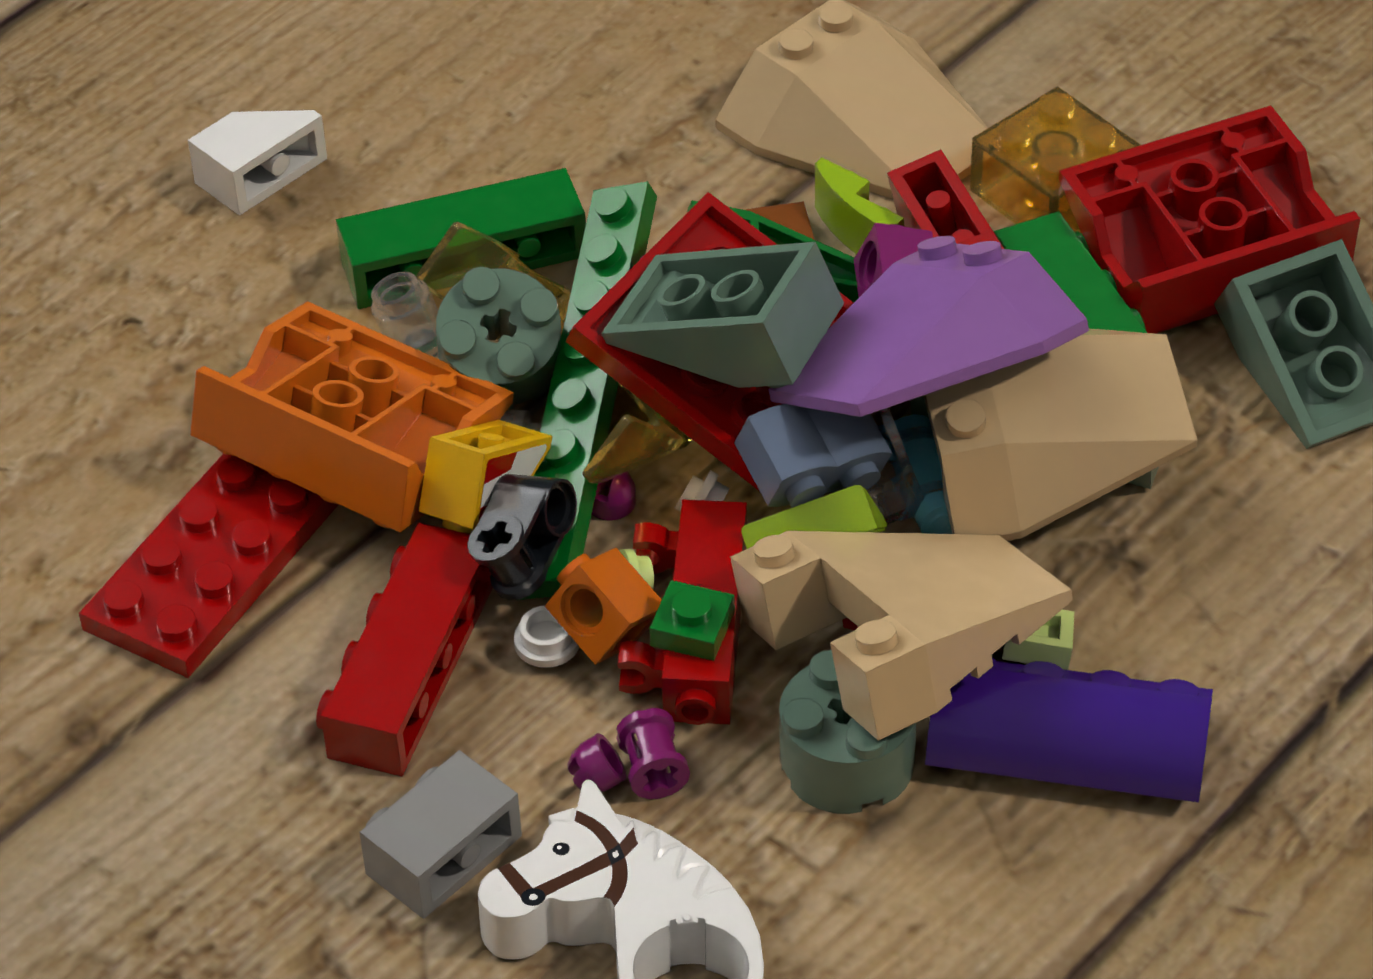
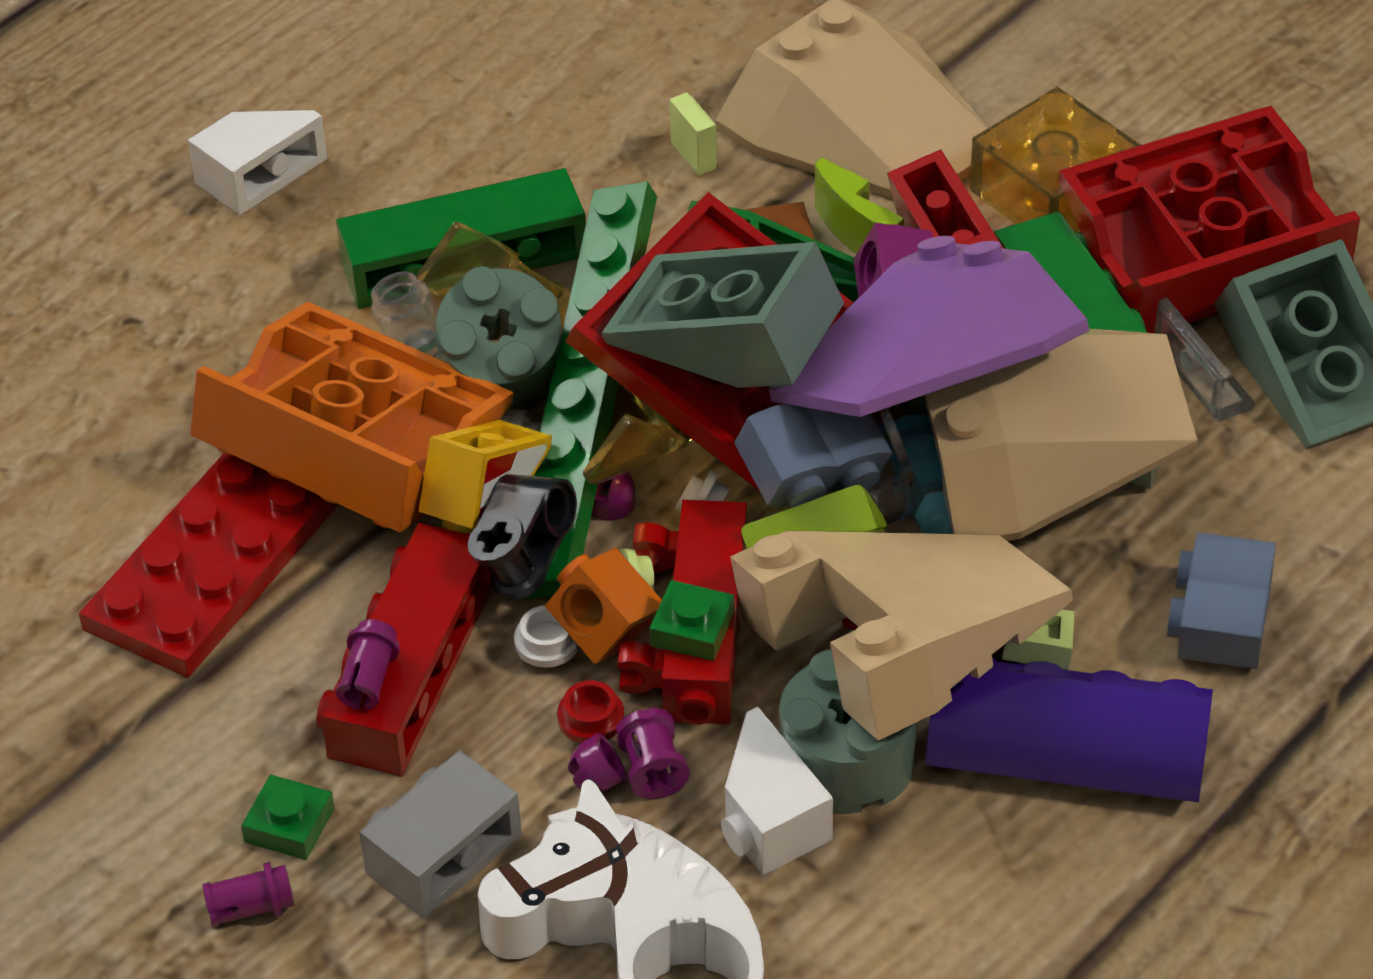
(248, 895): none -> magenta pin
(288, 817): none -> green plate
(371, 650): none -> magenta pin
(588, 710): none -> red plate
(693, 133): none -> yellowish green tile
(773, 799): none -> white slope
(1200, 366): none -> clear slope
(1223, 601): none -> sand blue brick

